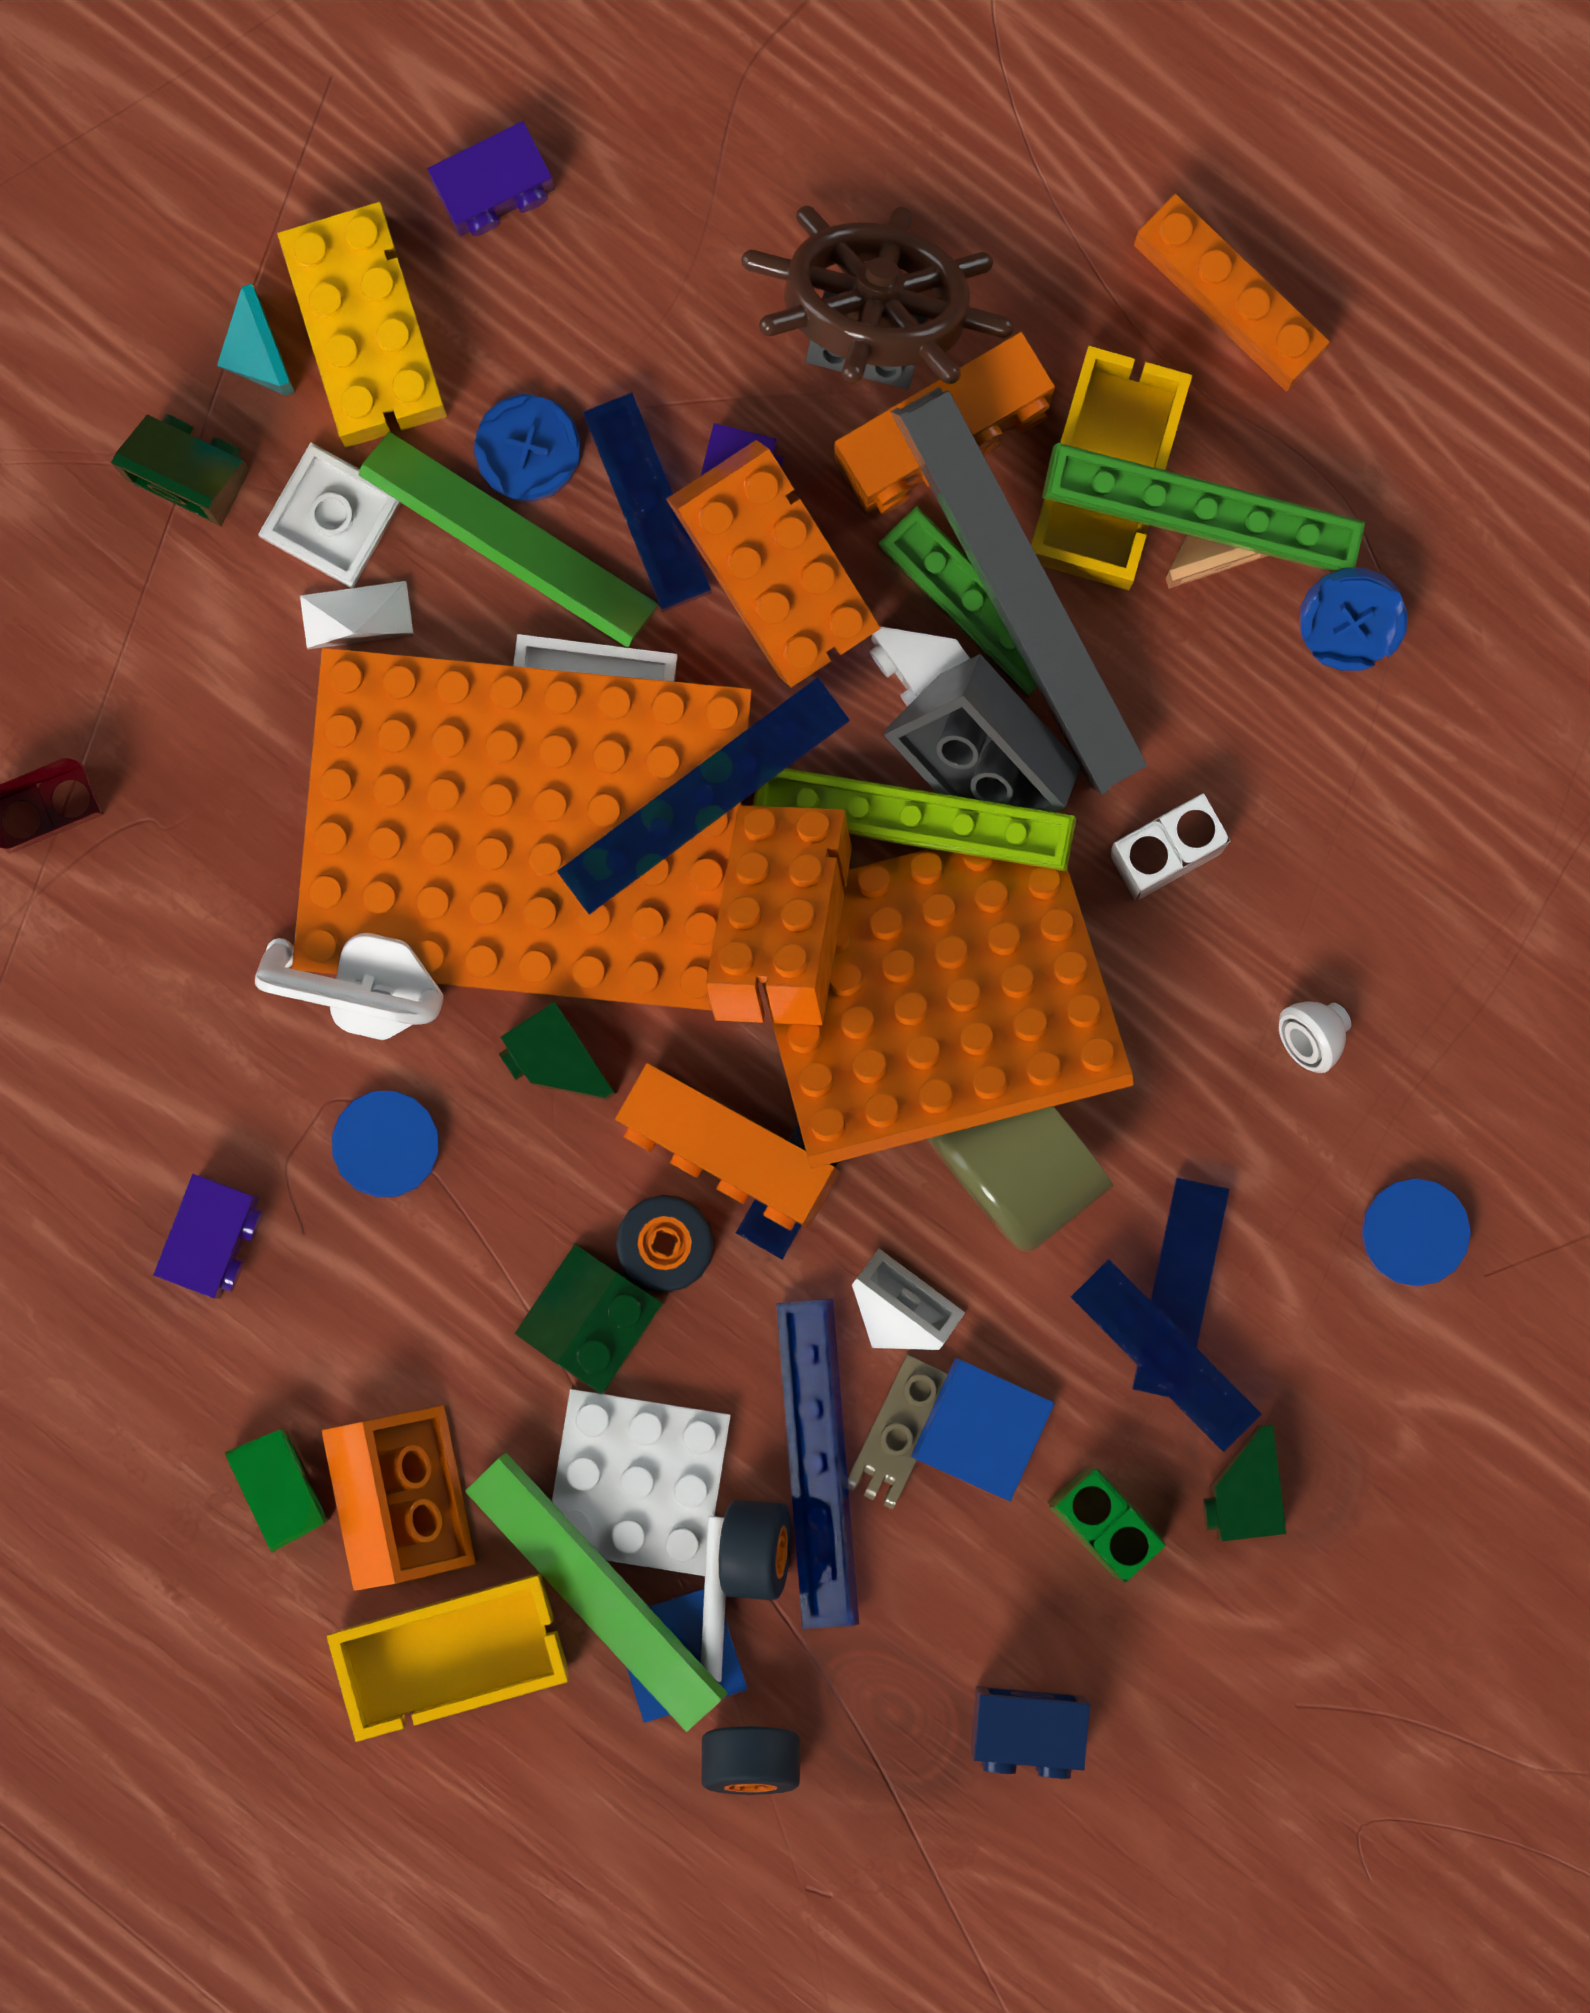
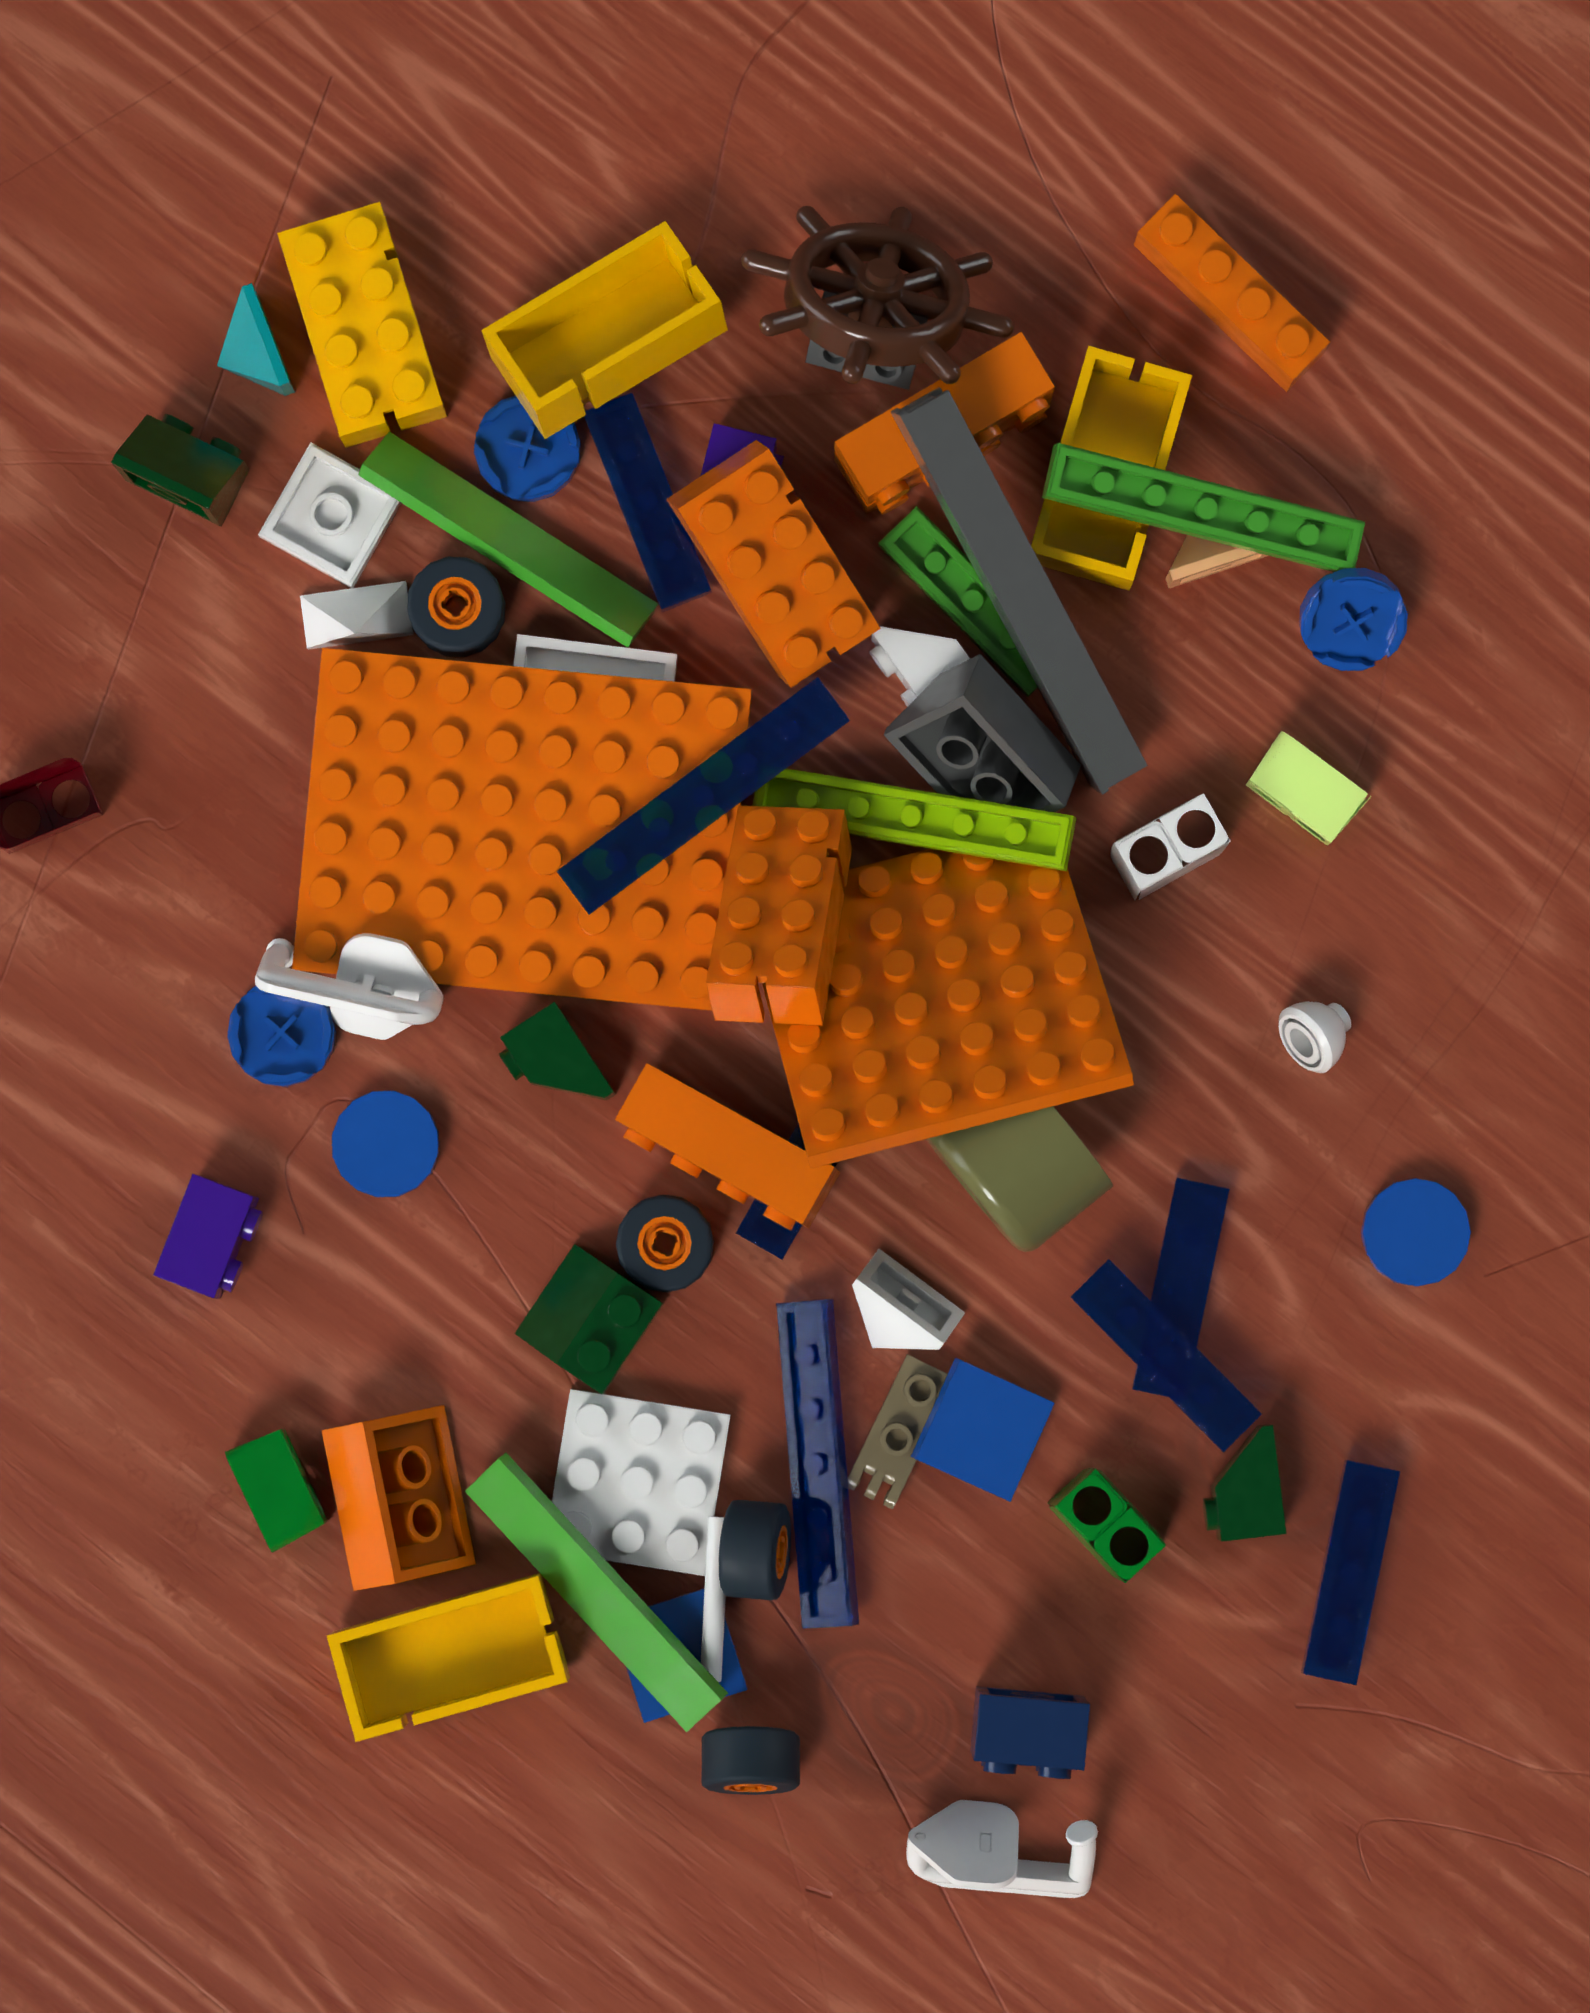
(280, 1037): none -> blue tile
(459, 626): none -> black wheel
(492, 180): dark purple brick -> none
(605, 329): none -> yellow piece
(977, 1849): none -> white piece
(1306, 788): none -> yellowish green piece
(1350, 1572): none -> clear blue plate

